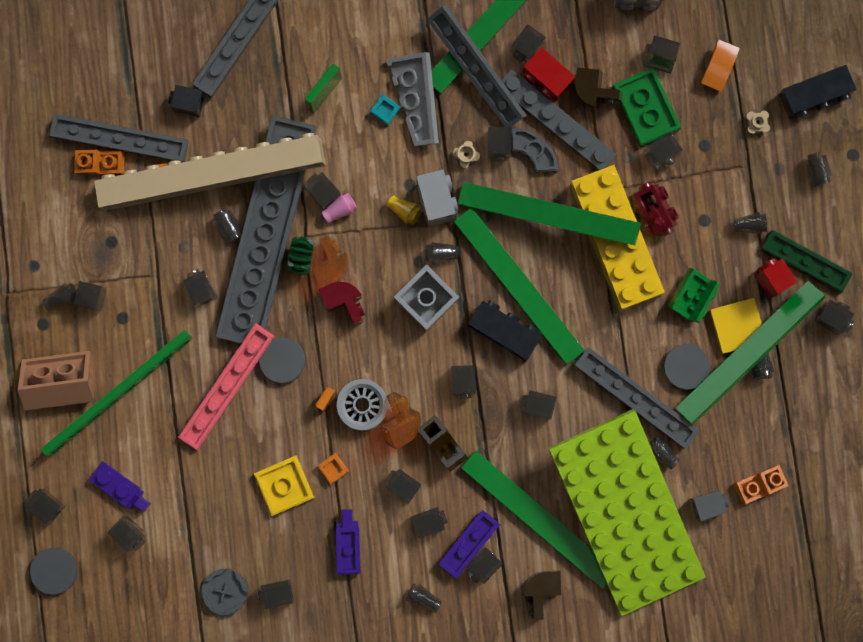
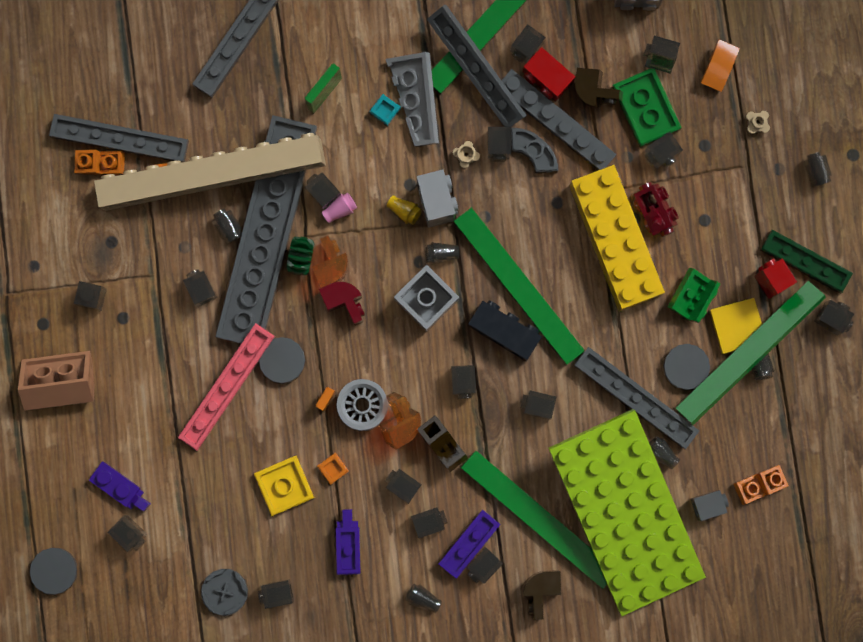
(44, 506): clear smoke brick -> none
(60, 297): clear smoke cone -> none
(116, 393): green tile -> none
(186, 100): black brick -> none
(549, 213): green tile -> none
(753, 223): clear smoke cone -> none
(817, 92): black brick -> none

